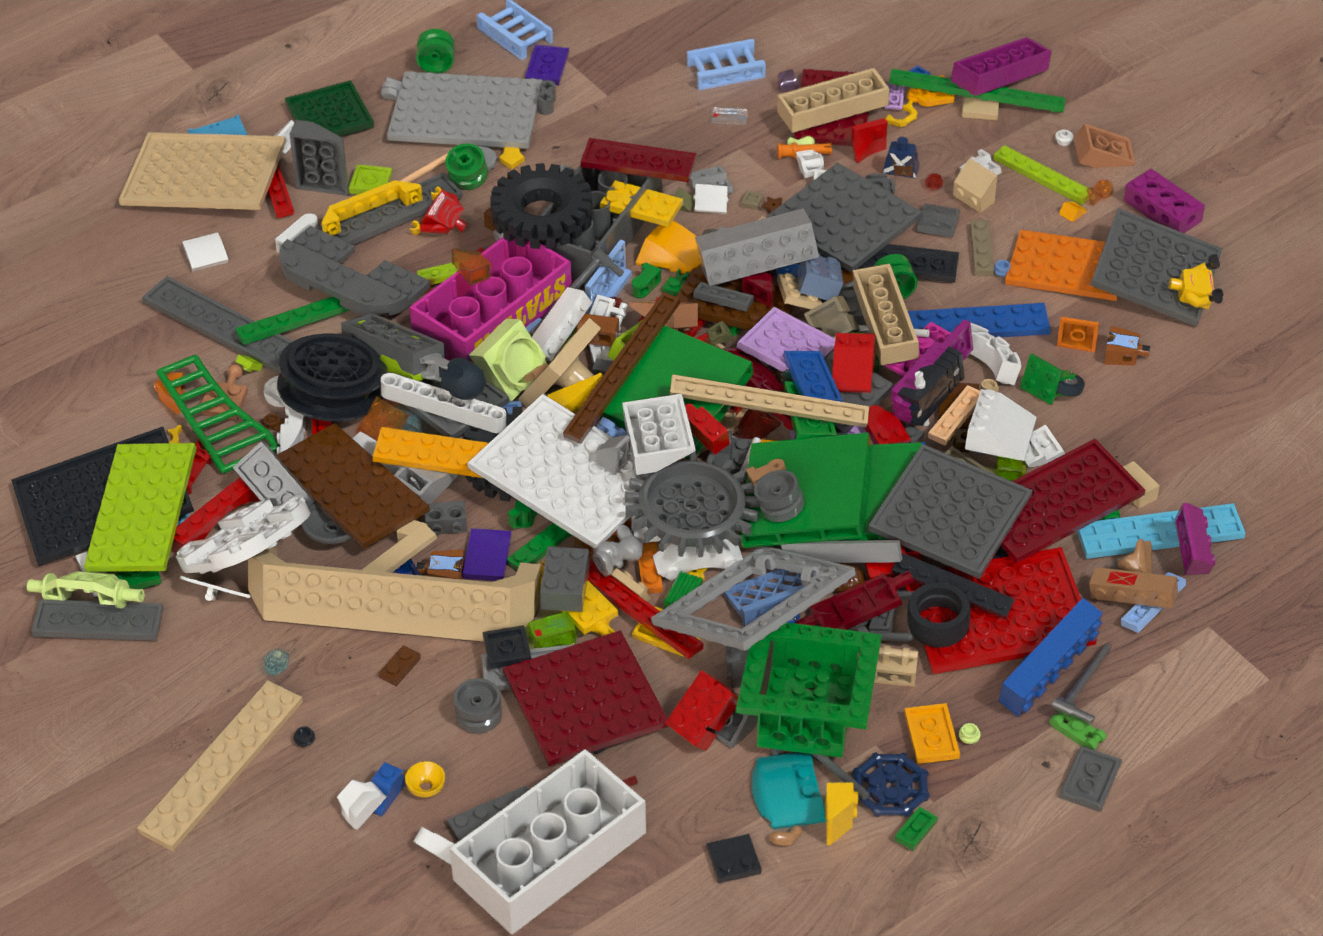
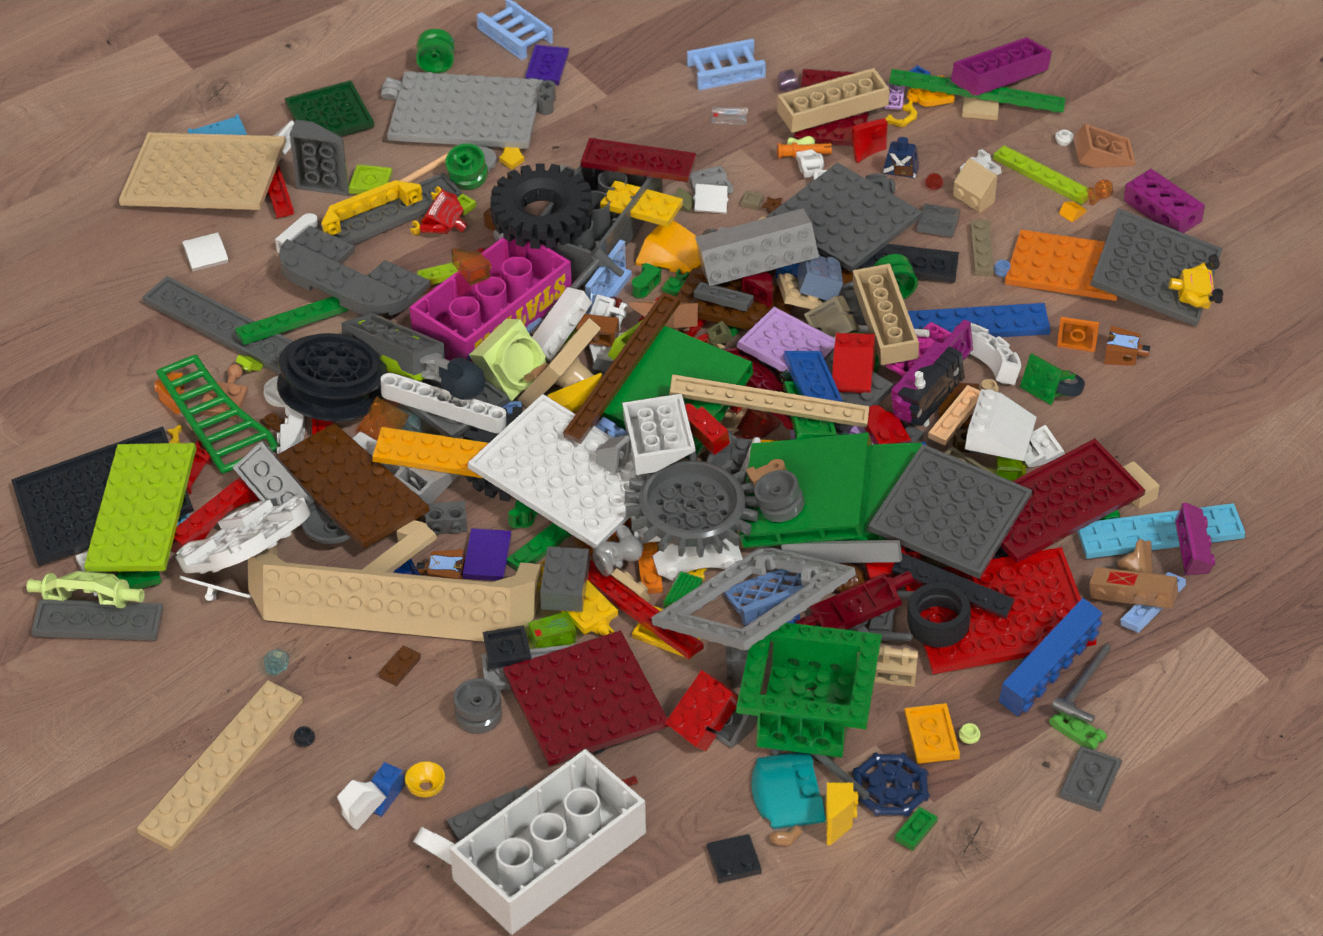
(467, 203): none -> lime plate

